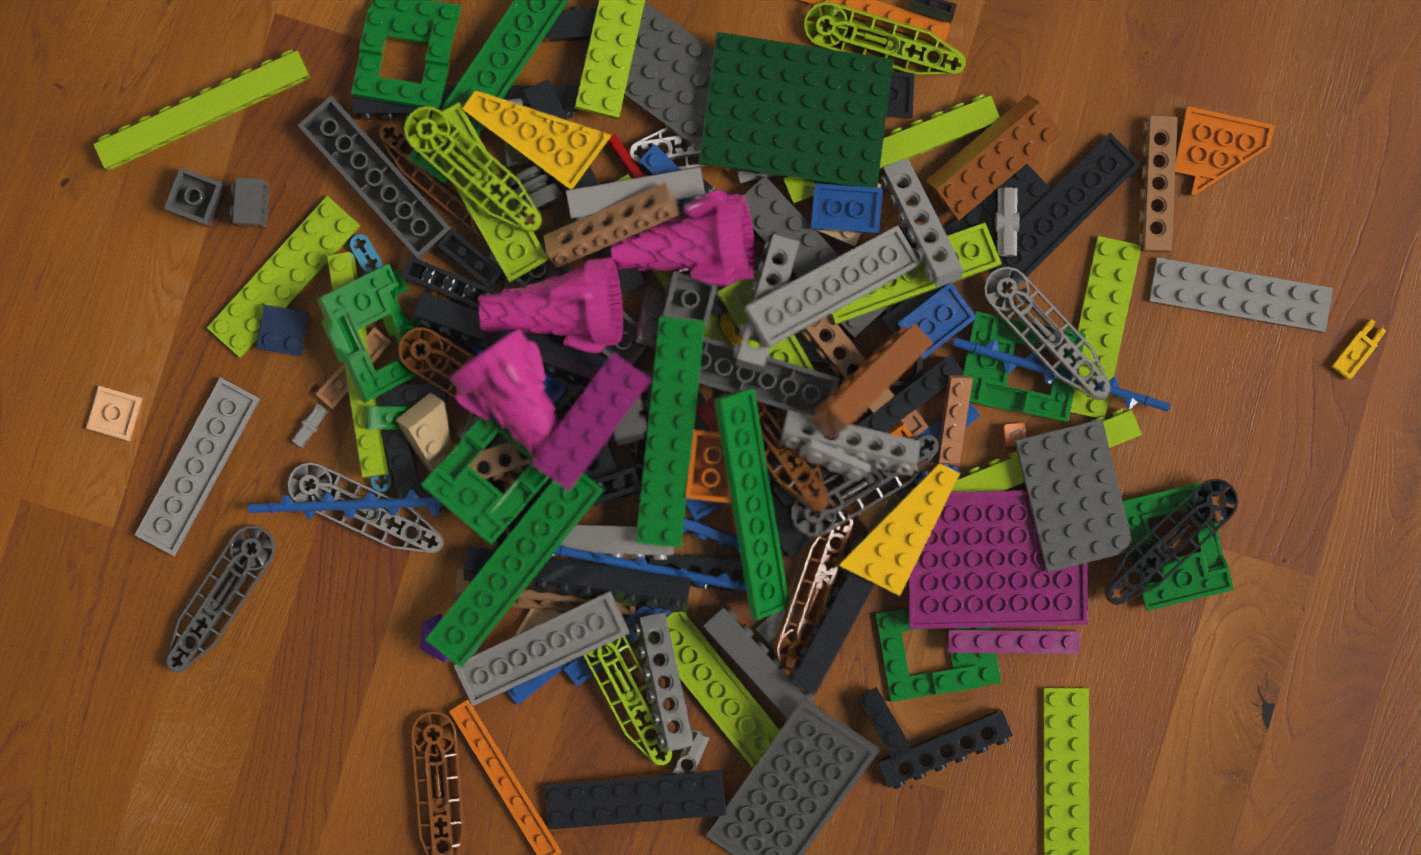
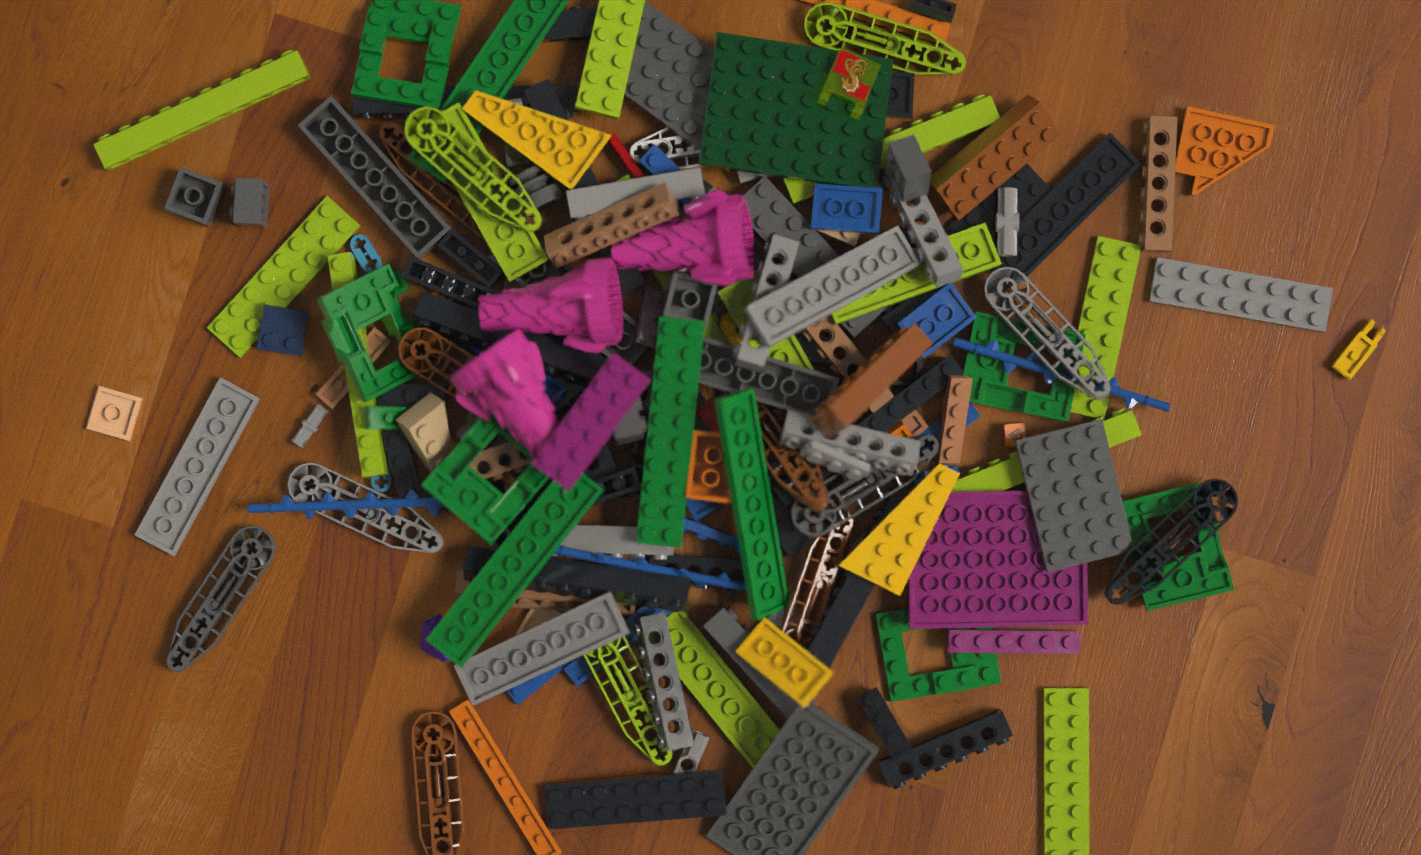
(784, 662): none -> yellow tile
(850, 79): none -> flag
(873, 516): clear orange tile -> none
(908, 168): none -> dark grey brick

